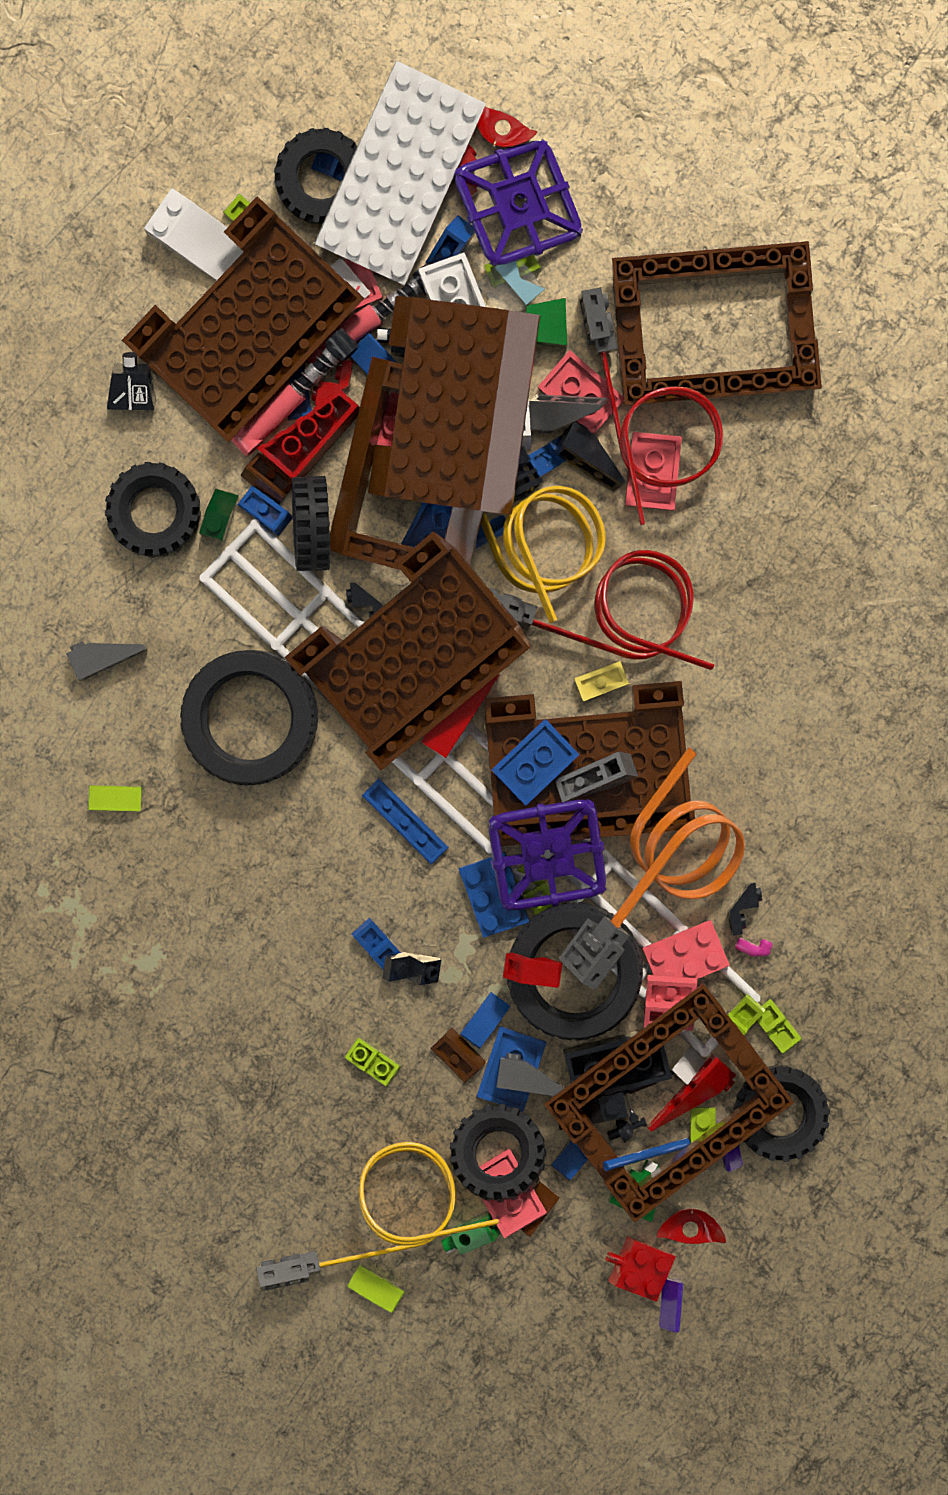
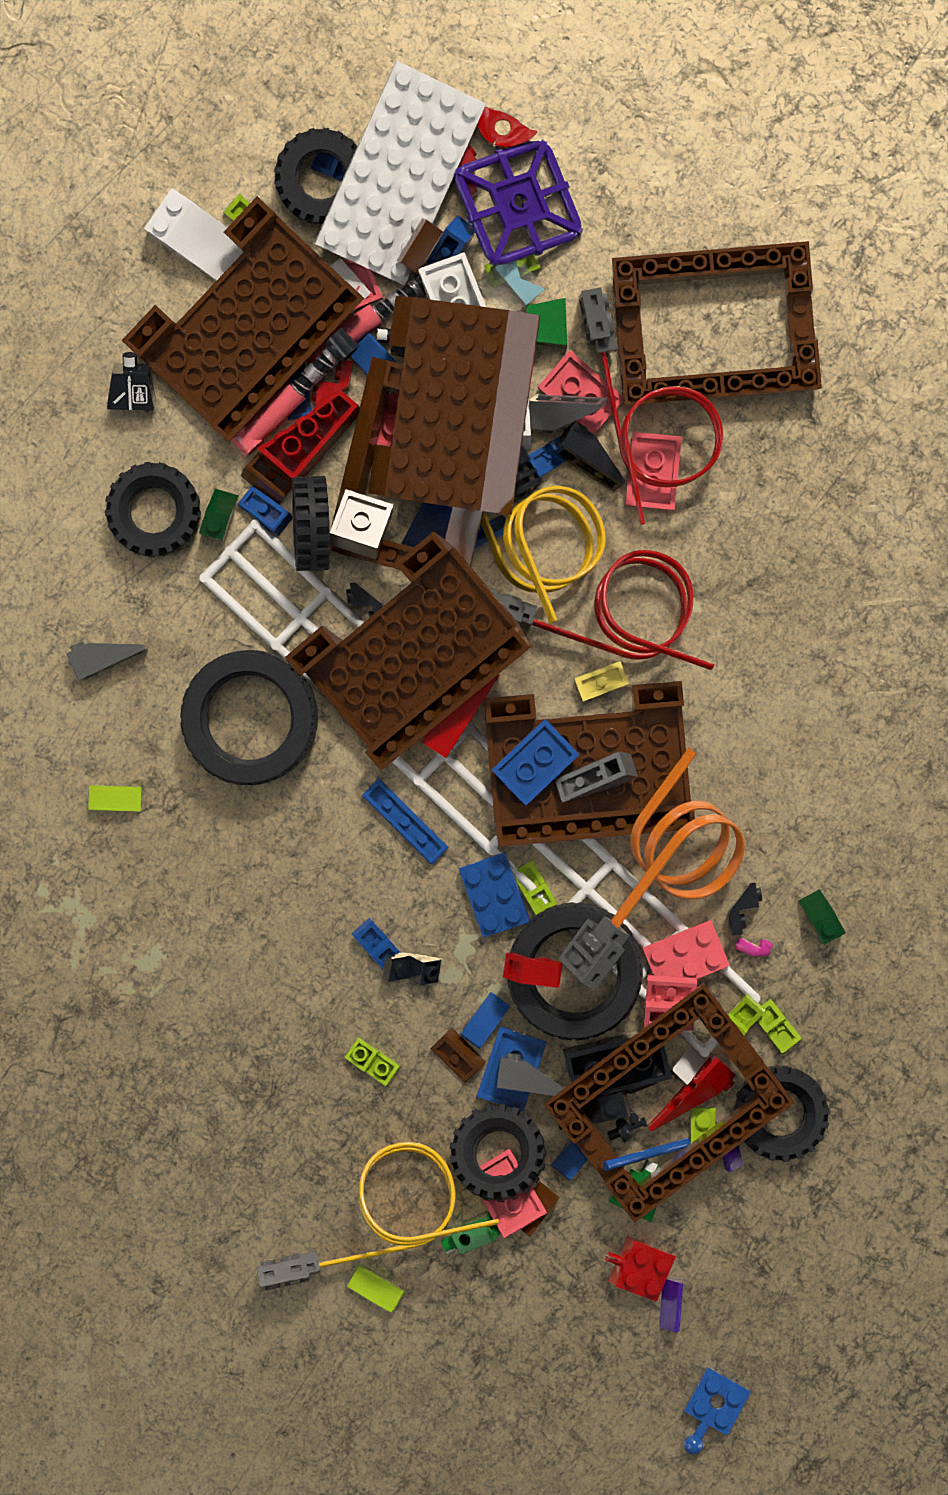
(361, 524): none -> container
(420, 245): none -> reddish brown slope
(535, 844): dark purple plate -> none
(708, 1228): red piece -> none
(718, 1418): none -> blue plate
(821, 917): none -> dark green slope

